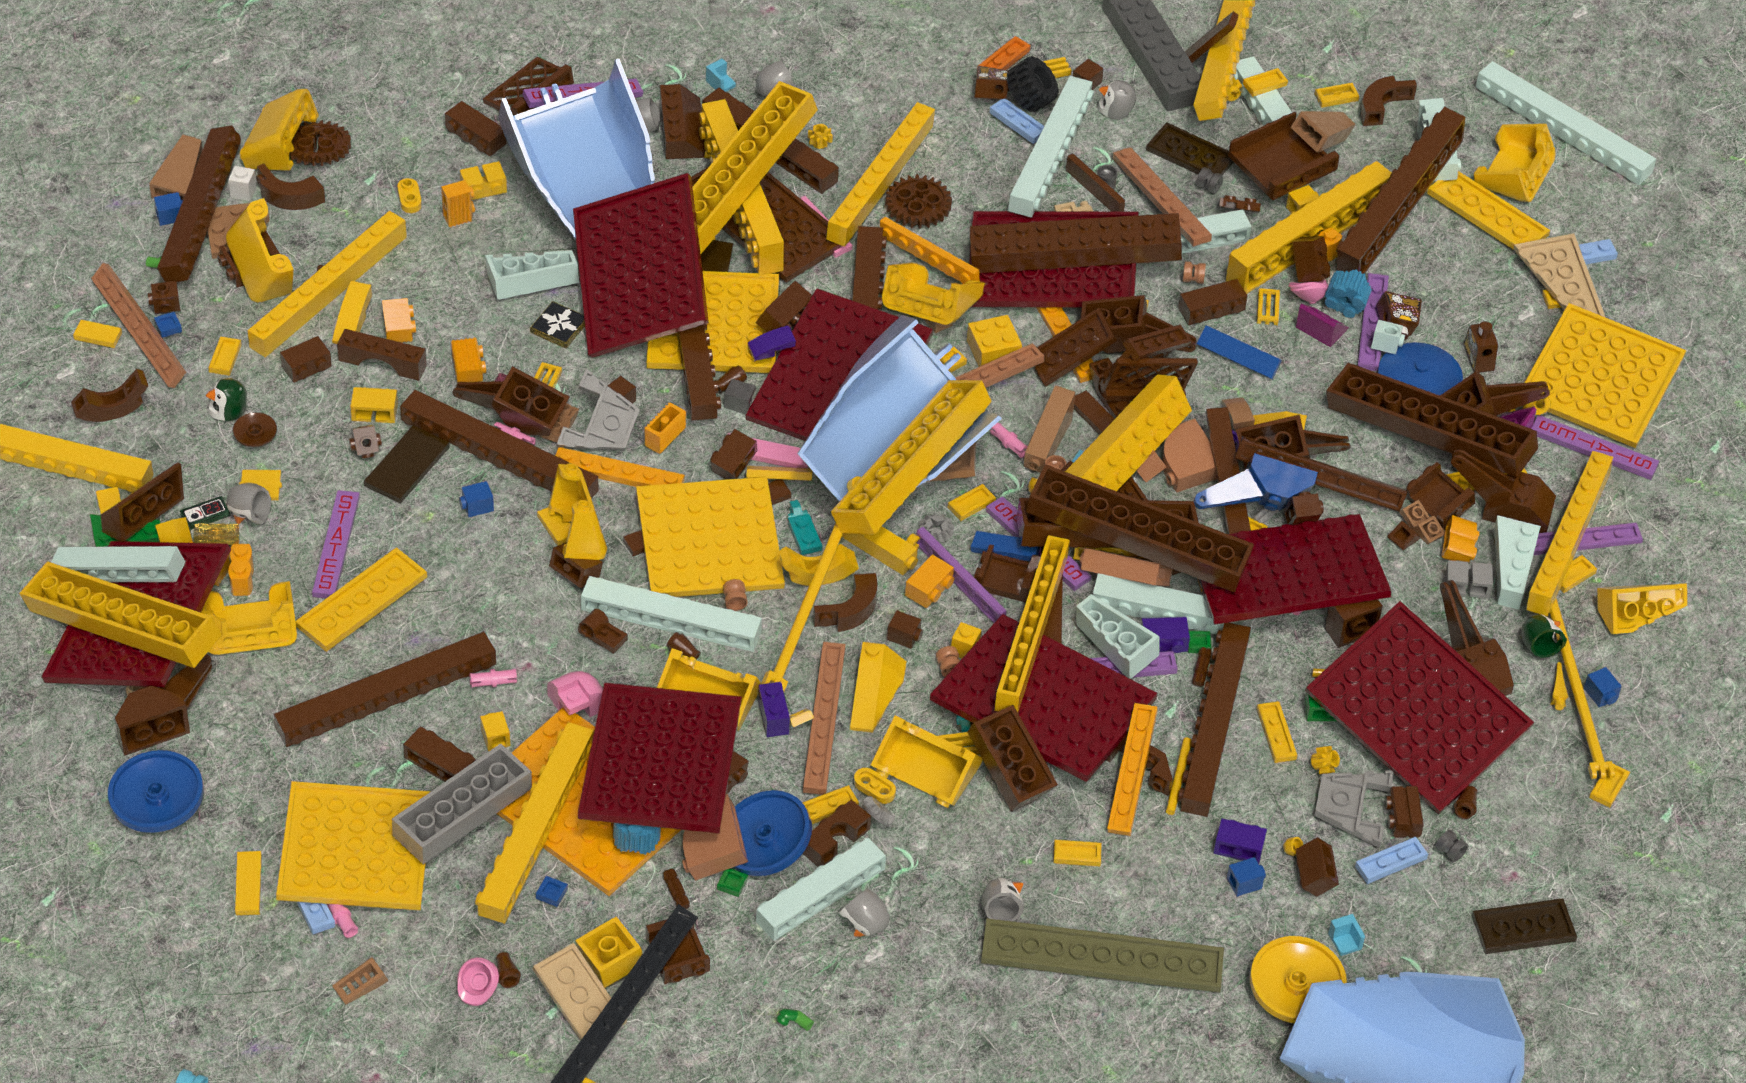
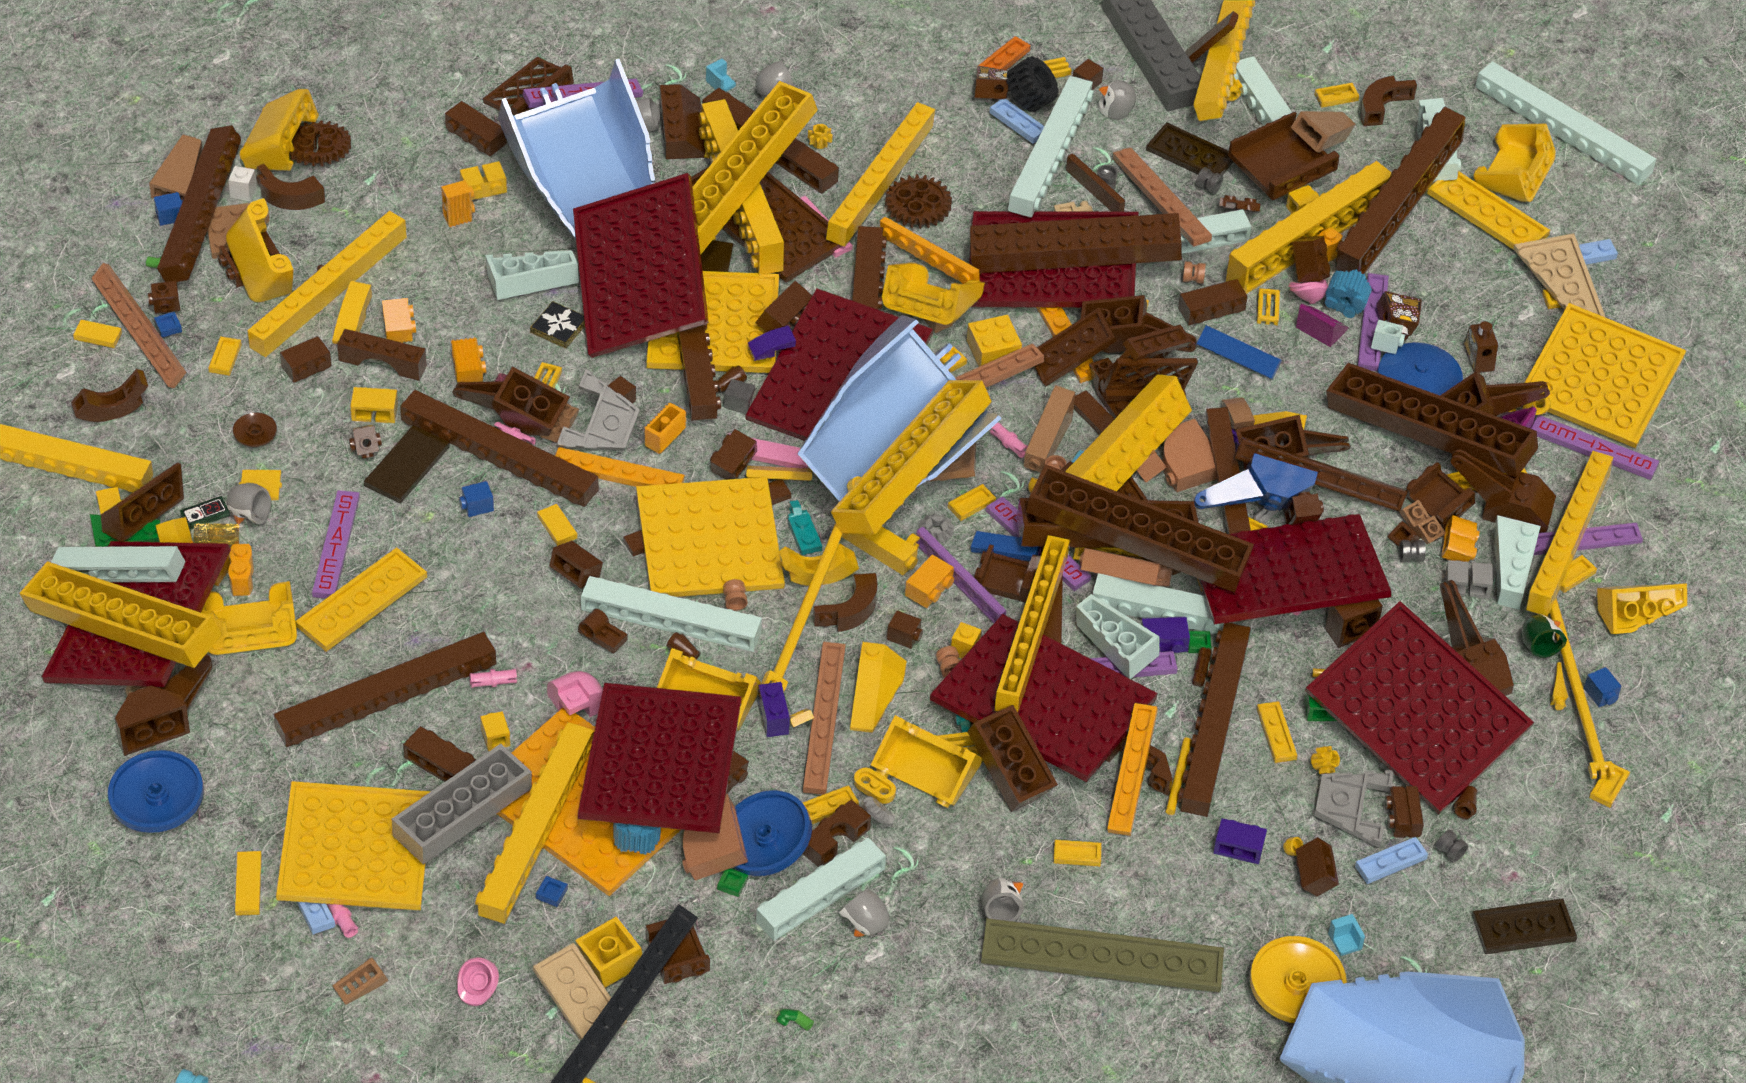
(230, 397): dark green piece -> none
(409, 195): yellow plate -> none
(508, 972): reddish brown cone -> none
(573, 502): yellow windscreen -> none
(676, 888): reddish brown axle -> none
(1246, 876): blue brick -> none
(1265, 82): yellow tile -> none
(1414, 550): none -> flat silver wheel

